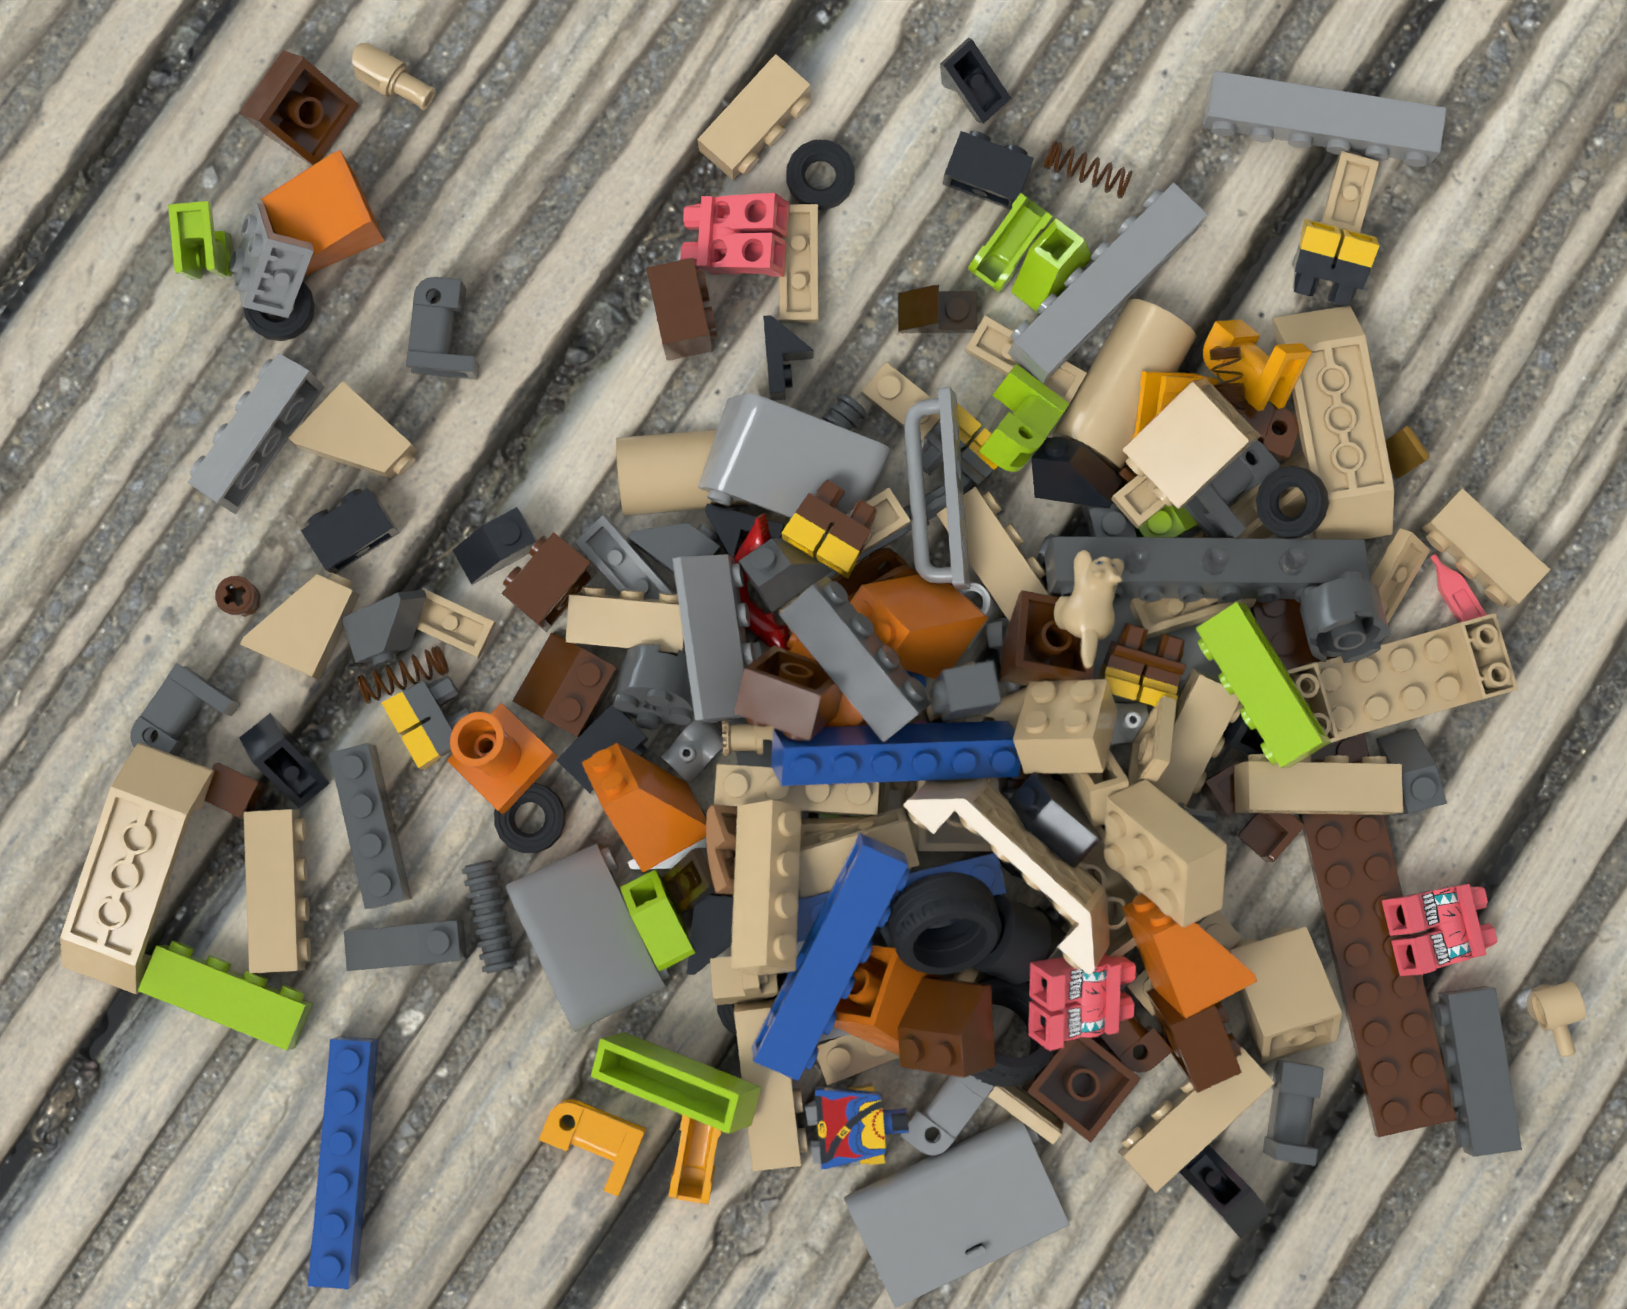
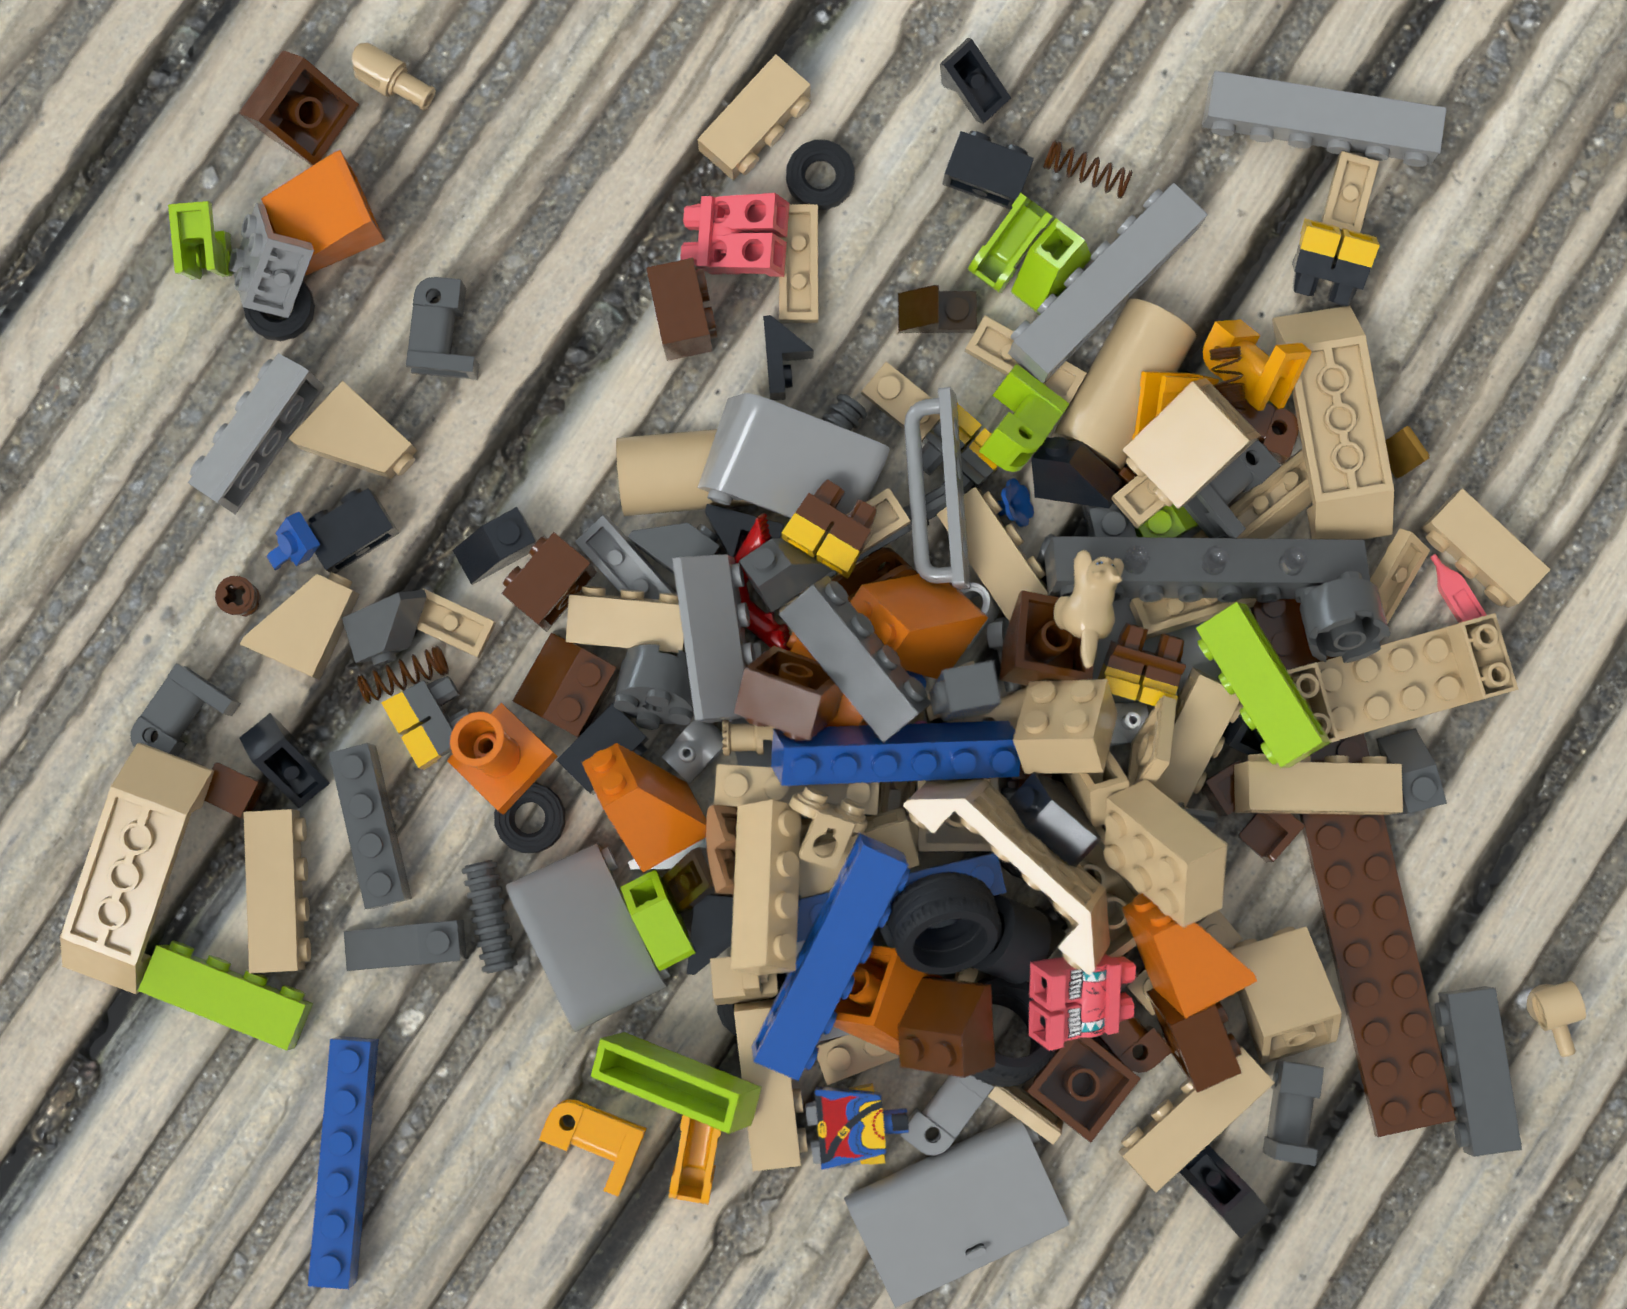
(295, 542): none -> blue plate
(842, 817): none -> tan bracket
(1016, 503): none -> blue plant
(1315, 497): black tyre -> none
(1452, 926): coral hips -> none

